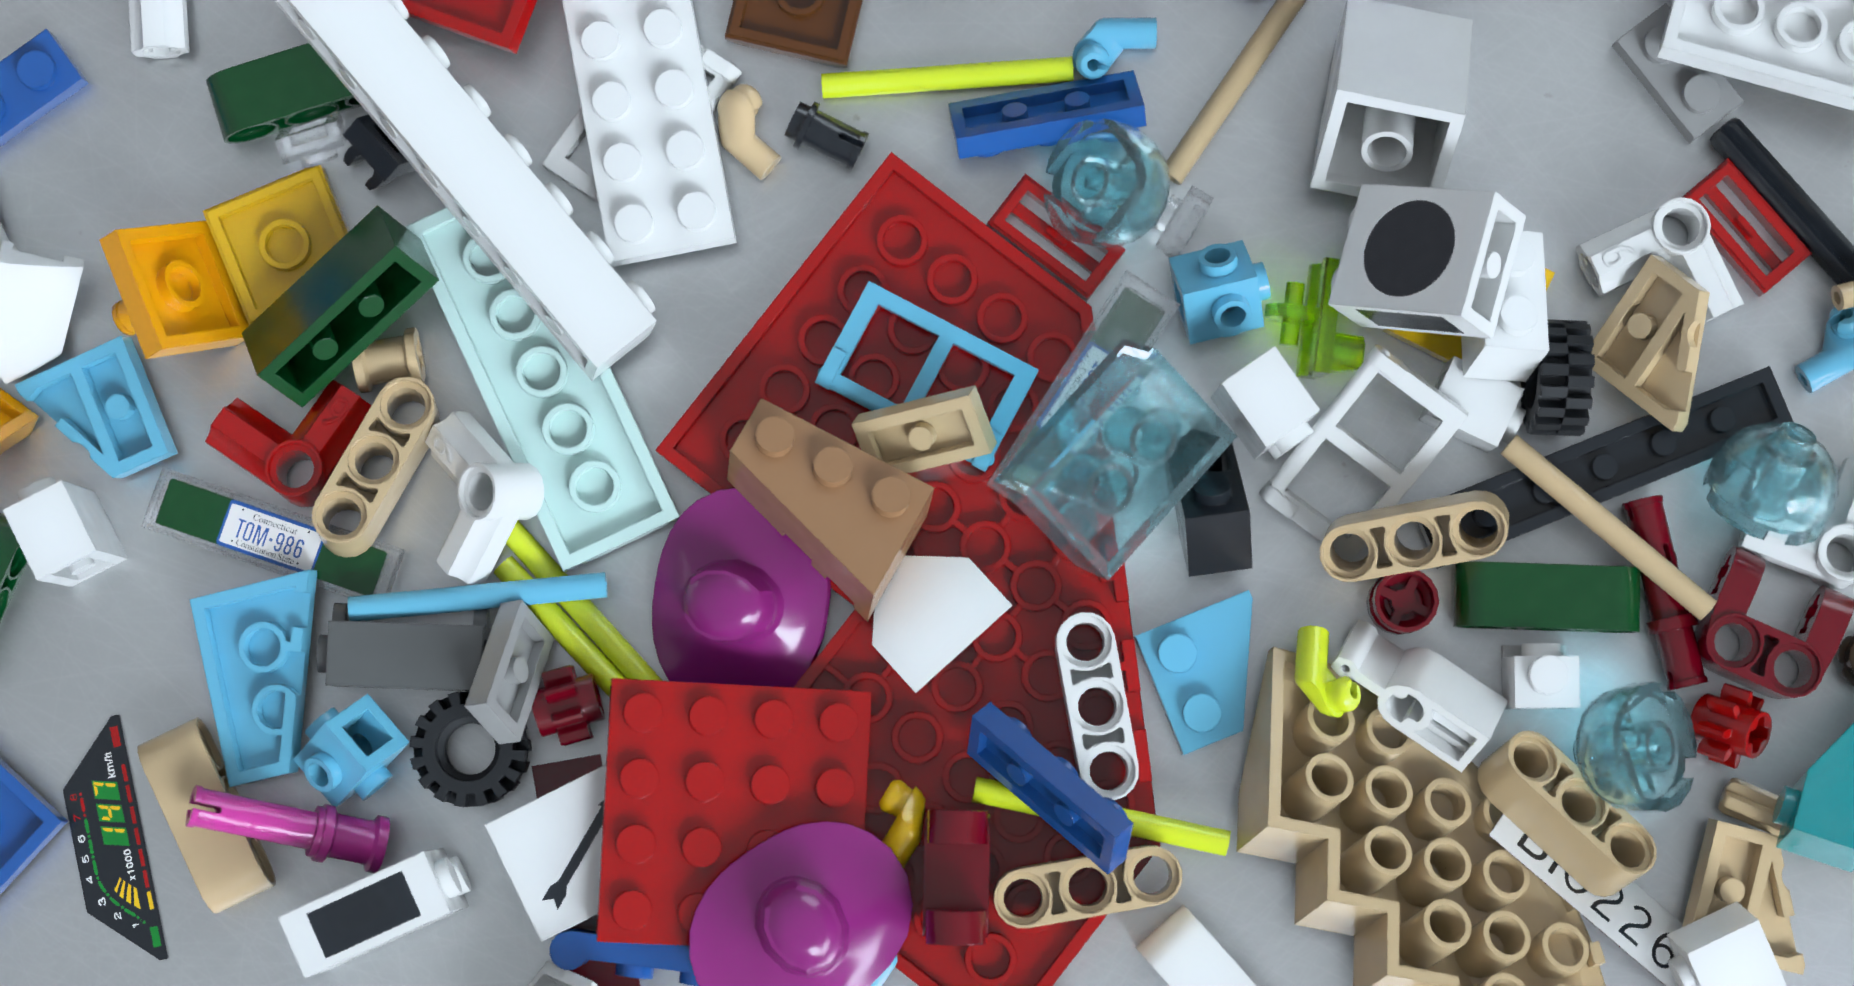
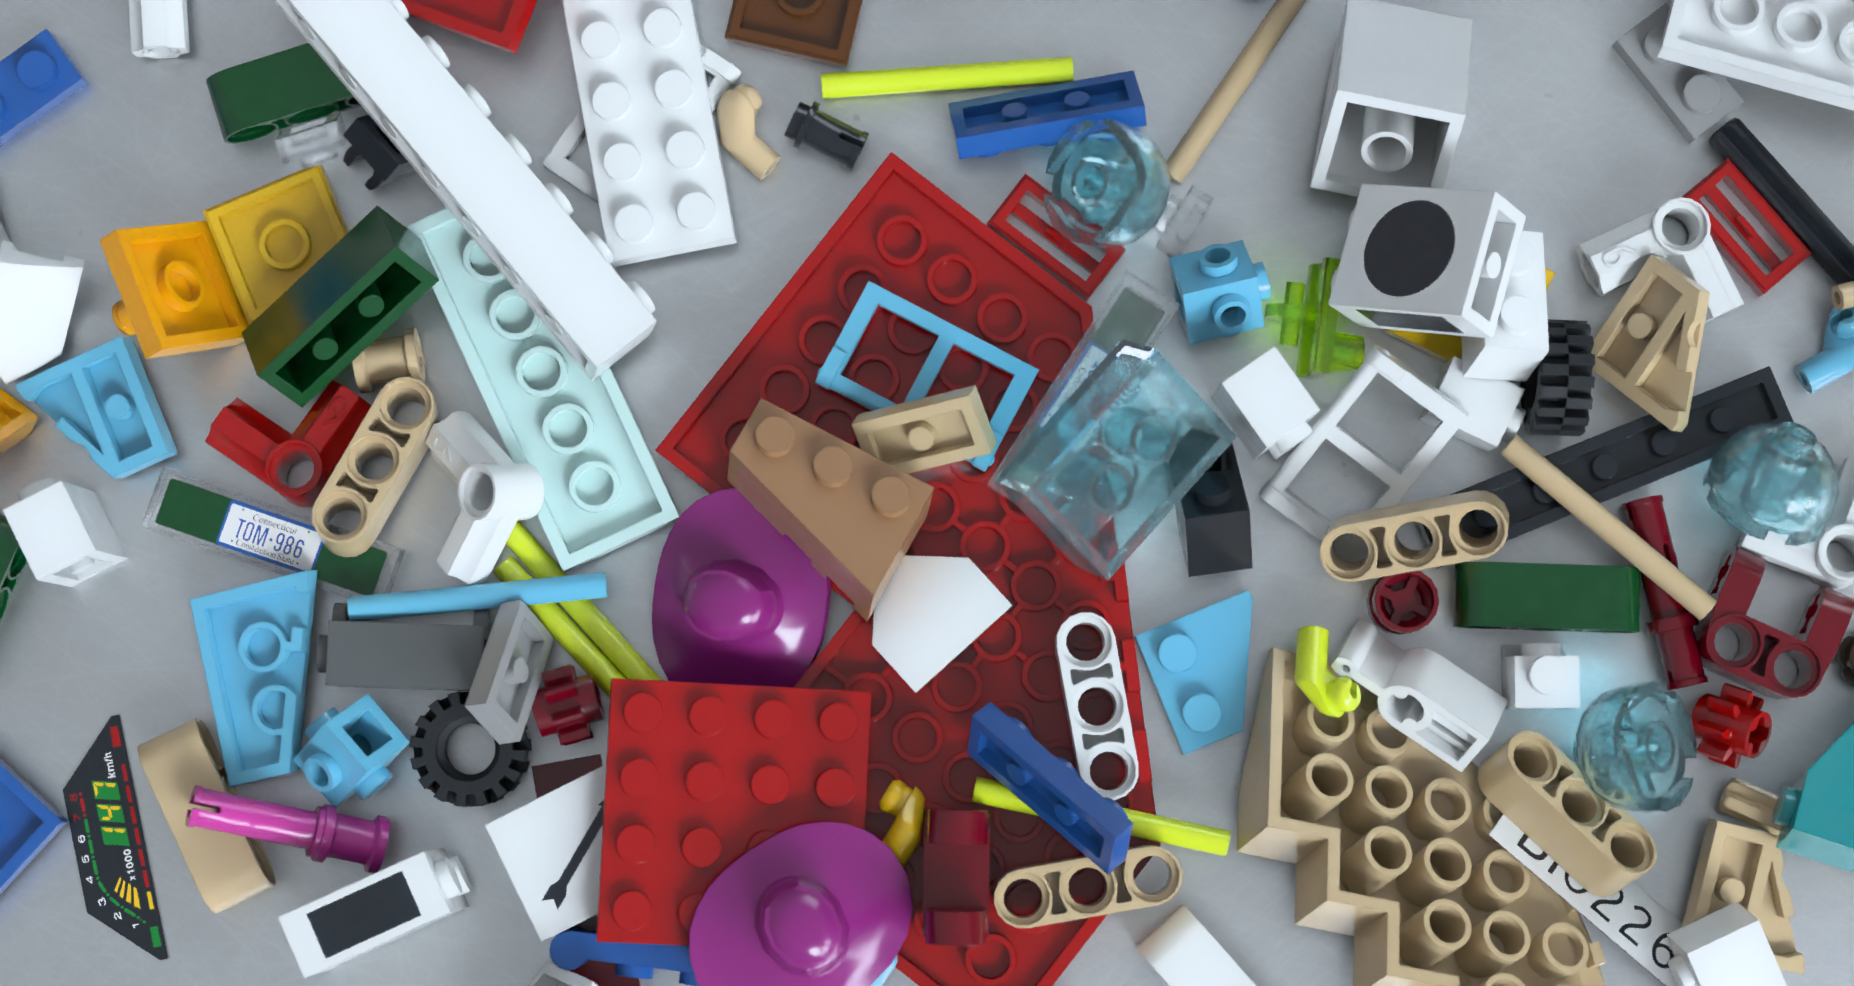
(1107, 40): medium azure arm -> none

